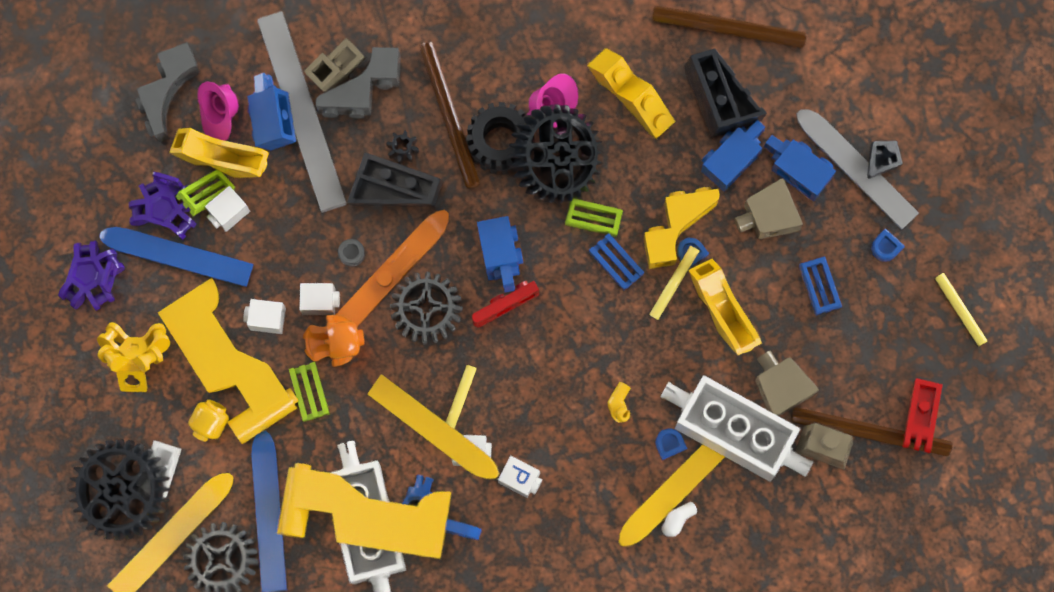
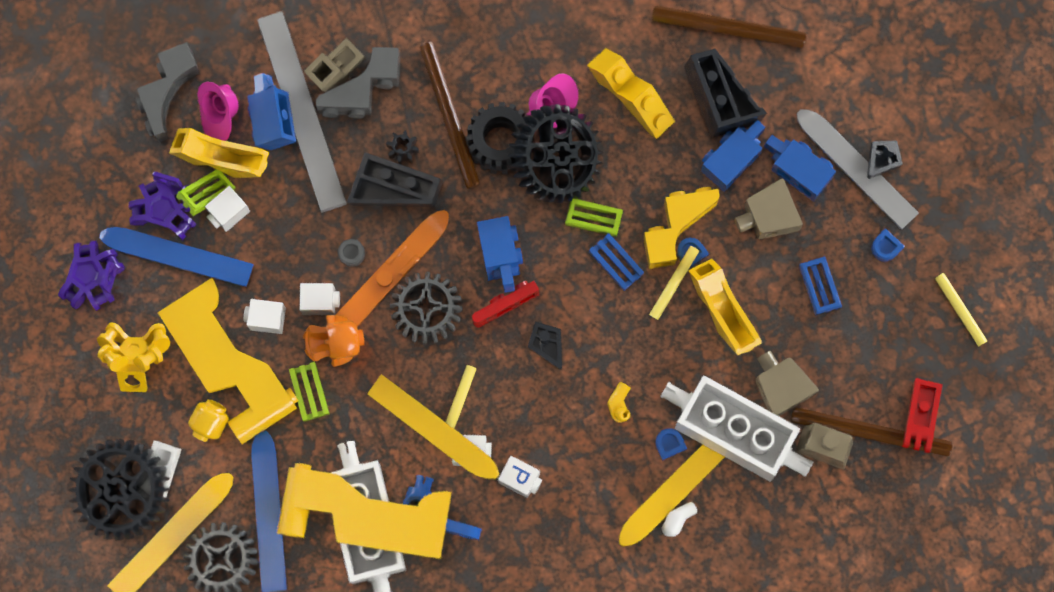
(546, 343): none -> black piece

